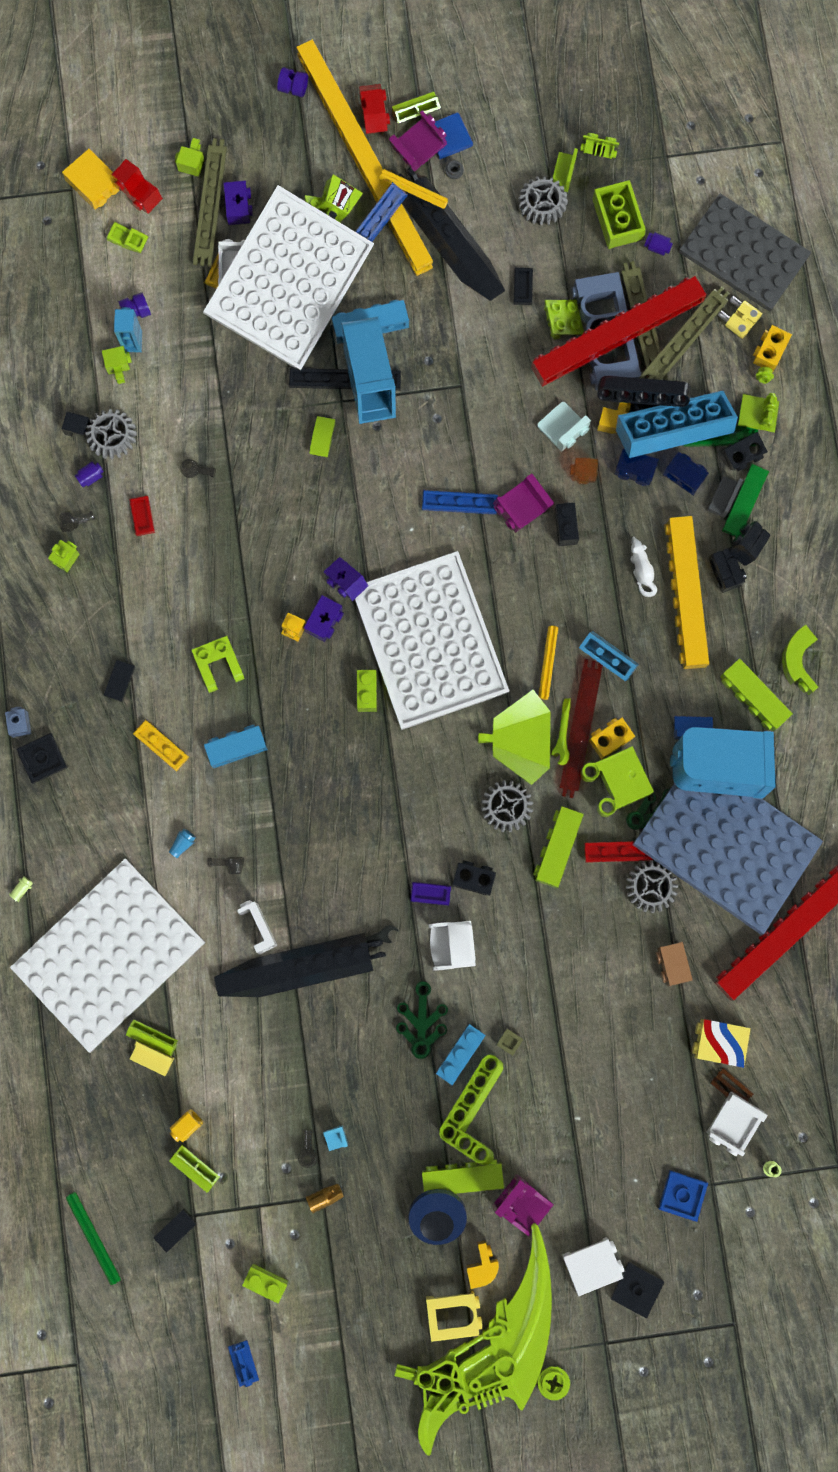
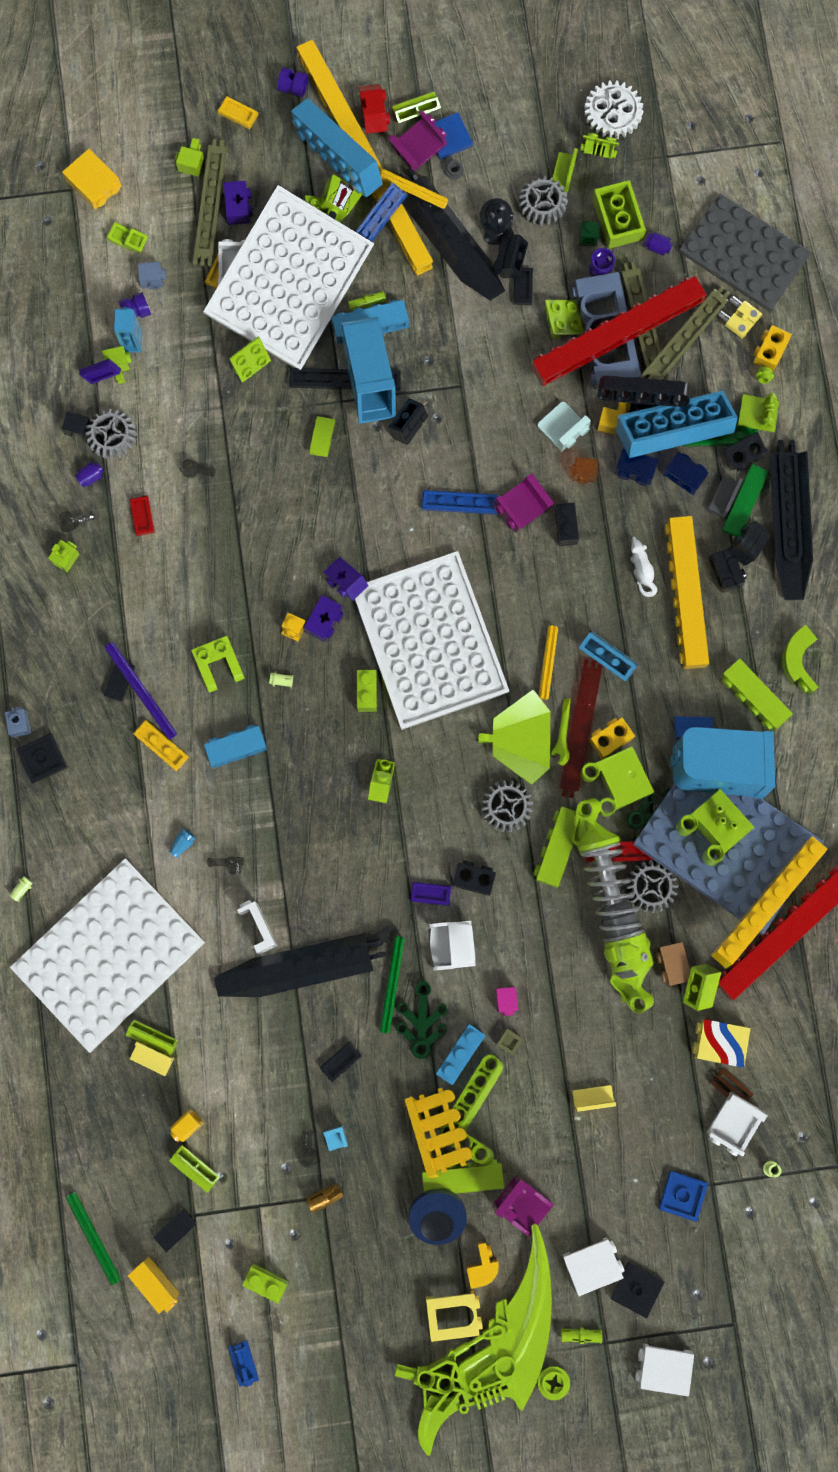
(99, 371): none -> dark purple tile
(140, 191): red brick -> none
(140, 690): none -> dark purple axle
(151, 275): none -> sand blue brick
(154, 1285): none -> yellow brick
(237, 112): none -> yellow tile
(250, 359): none -> lime hinge
(281, 679): none -> yellowish green pin
(336, 148): none -> dark azure brick
(340, 1062): none -> black tile
(367, 301): none -> lime pin
(381, 781): none -> lime slope
(392, 983): none -> green axle
(408, 421): none -> black brick
(436, 1142): none -> yellow fence
(496, 224): none -> black helmet
(506, 1000): none -> dark pink brick
(510, 256): none -> black brick
(581, 1335): none -> lime pin
(588, 230): none -> dark green brick
(593, 1098): none -> light yellow panel
(601, 262): none -> dark purple wheel
(603, 98): none -> white gear
(625, 943): none -> piece
(665, 1370): none -> white panel
(702, 987): none -> lime brick
(719, 823): none -> lime piece
(769, 902): none -> yellow brick
(791, 519): none -> black hinge

